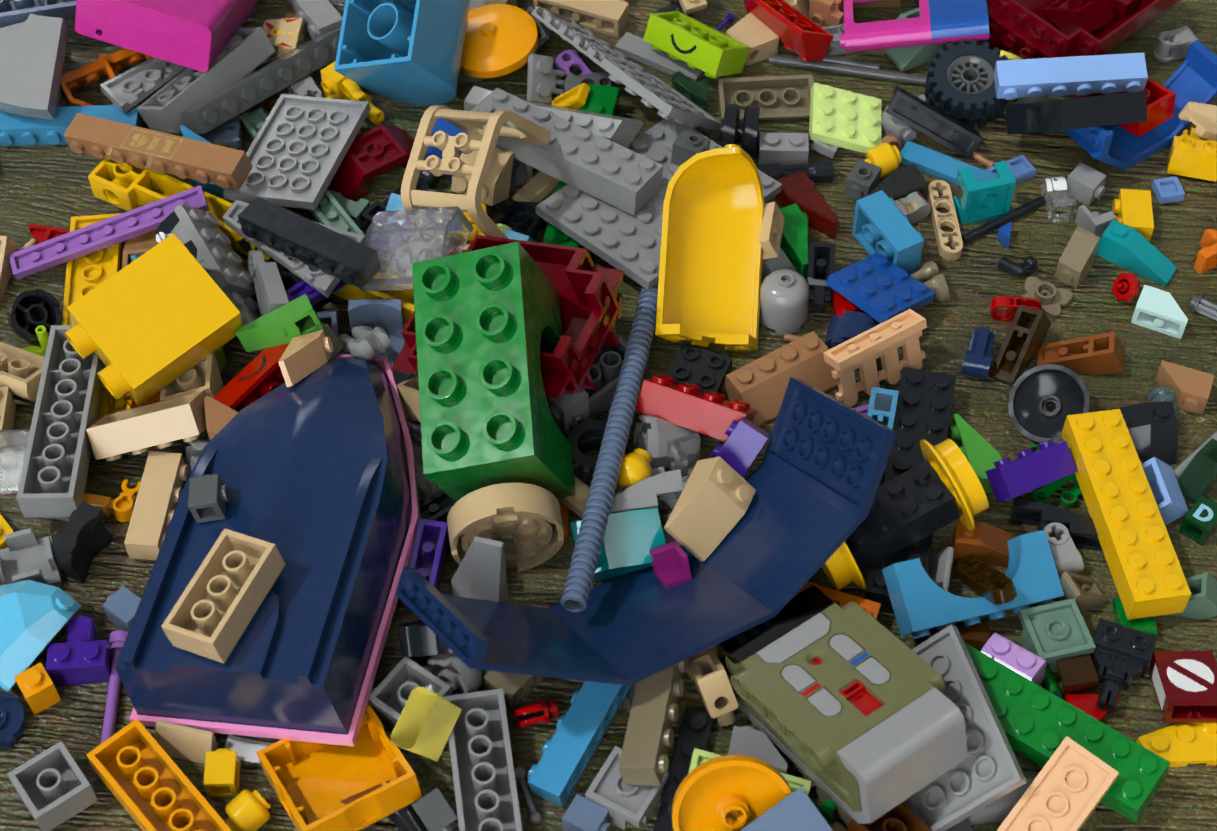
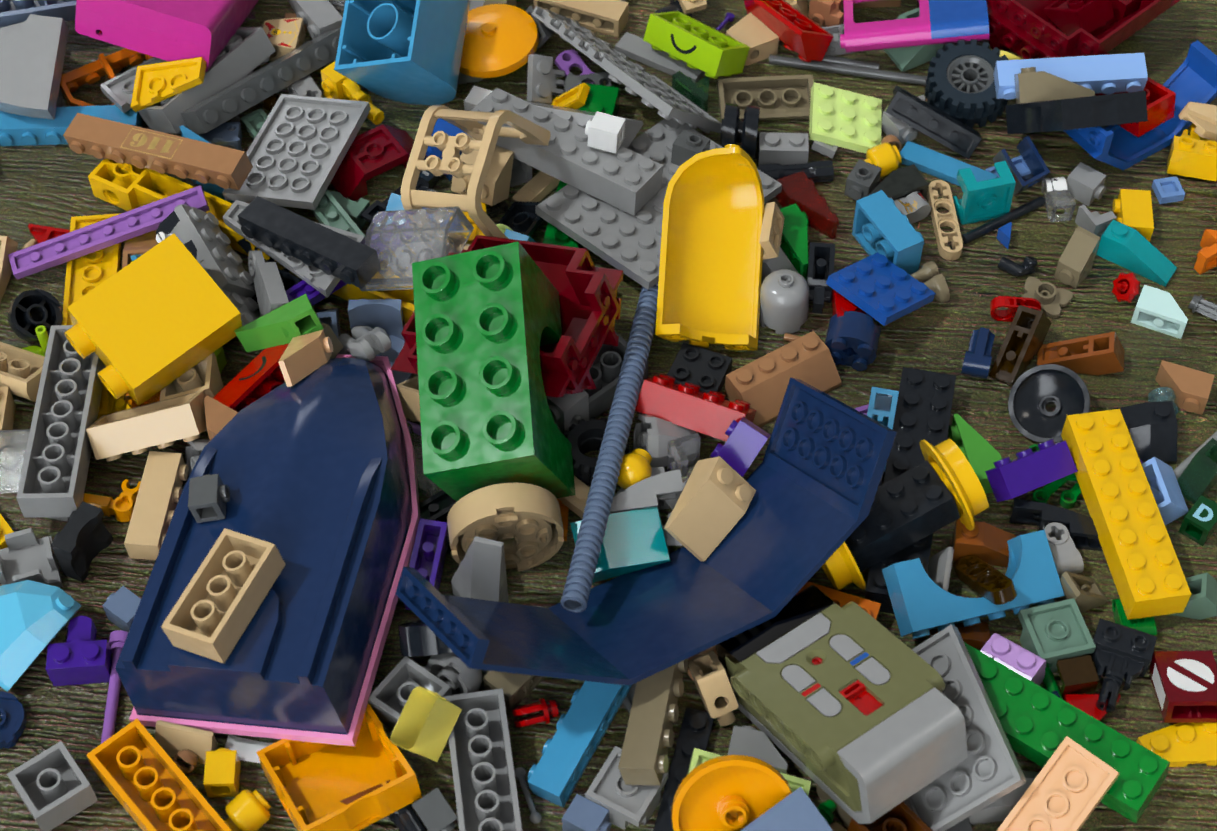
(37, 688): light orange brick -> none
(165, 80): none -> yellow wing
(189, 757): none -> medium nougat hinge
(605, 132): none -> white brick
(670, 564): magenta panel -> none
(875, 343): light nougat fence -> none
(983, 160): medium nougat piece -> none
(1032, 159): none -> dark blue piece
(1043, 86): none -> dark tan slope
(1174, 44): light grey piece -> none

